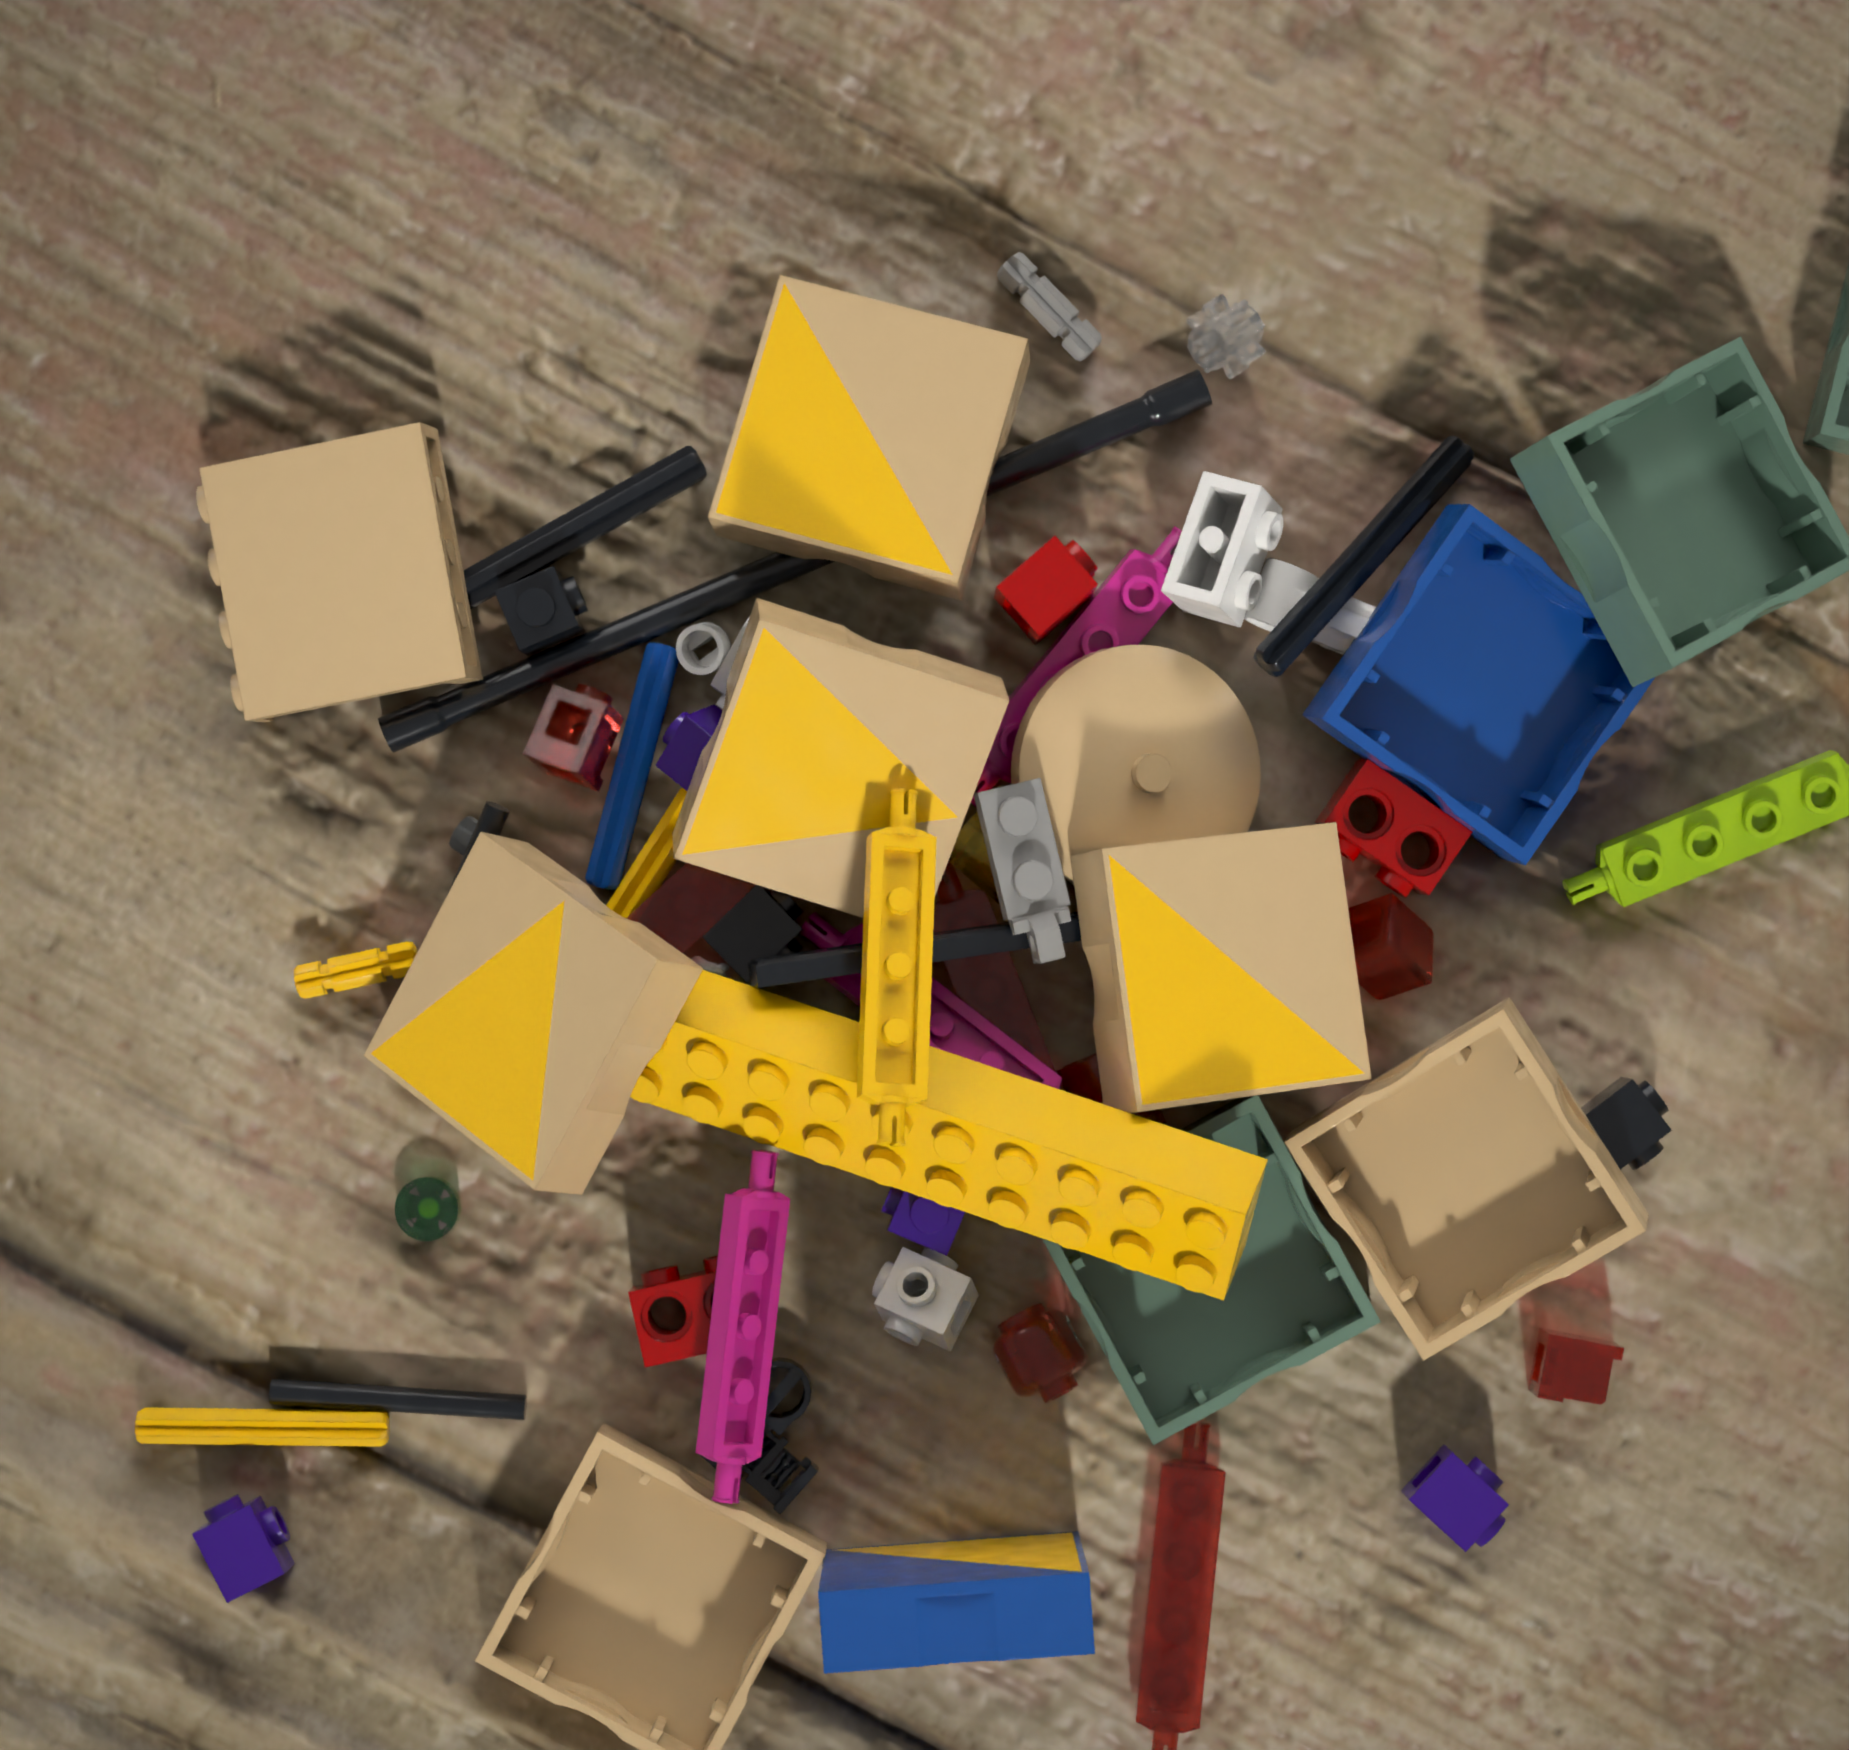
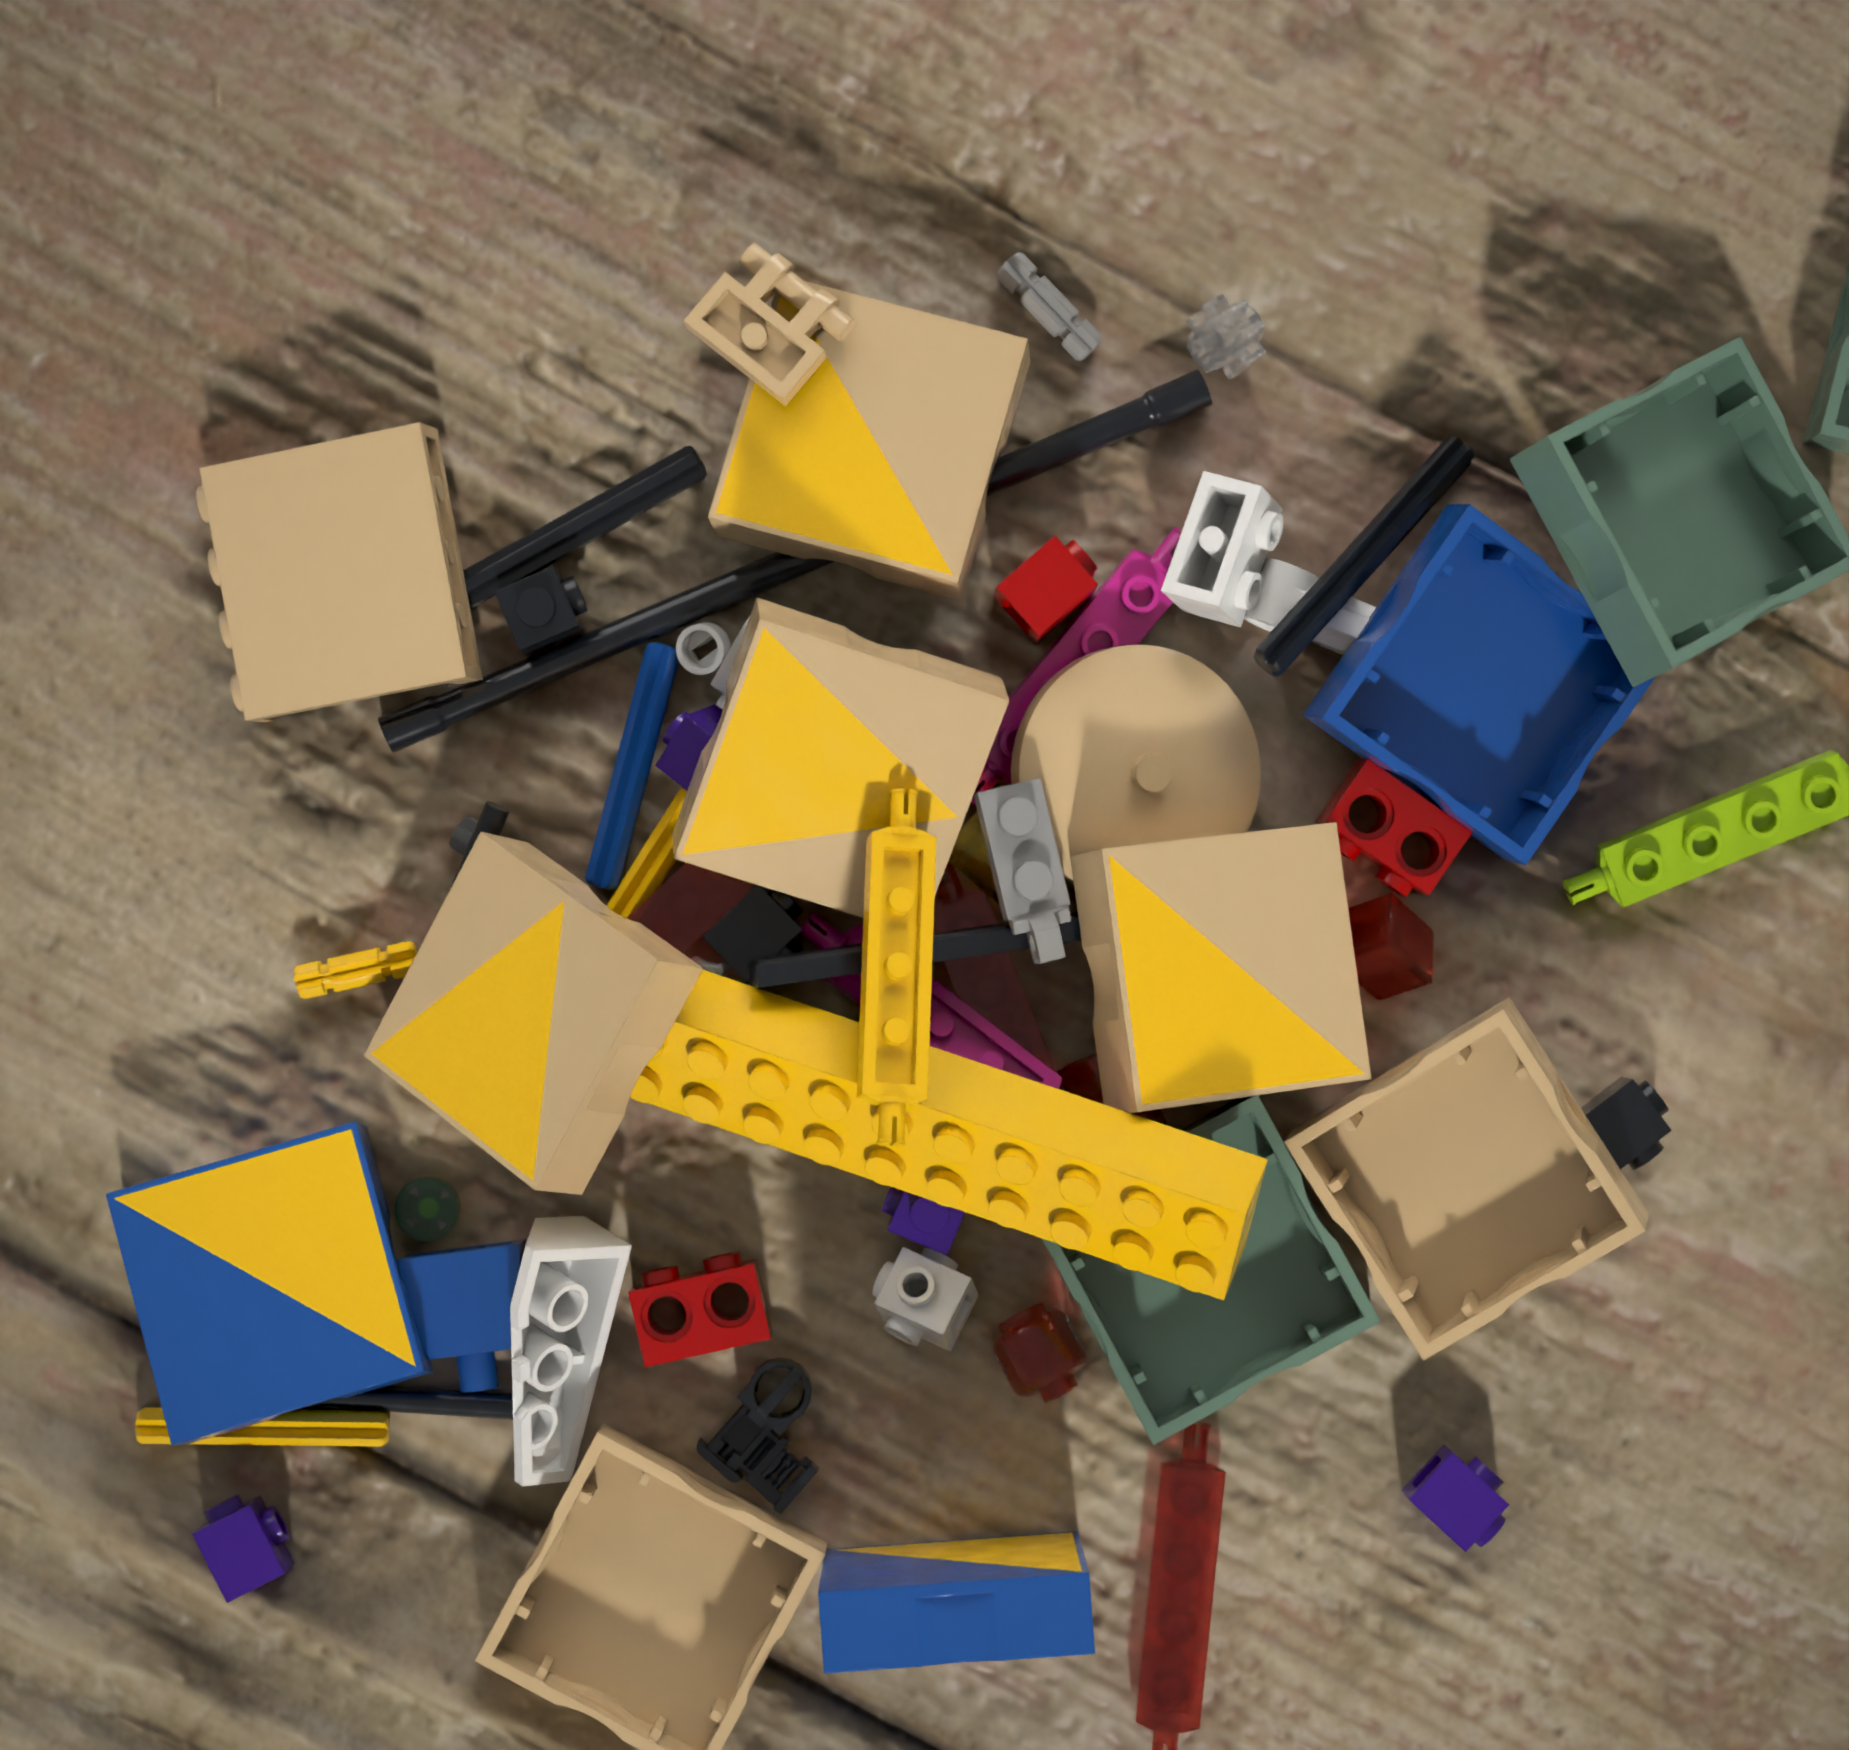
(267, 1283): none -> tile
(464, 1305): none -> blue torso
(559, 1340): none -> white wedge
(560, 722): clear red brick -> none
(743, 1326): dark pink plate -> none
(759, 339): none -> tan plate
(1572, 1367): clear red panel -> none

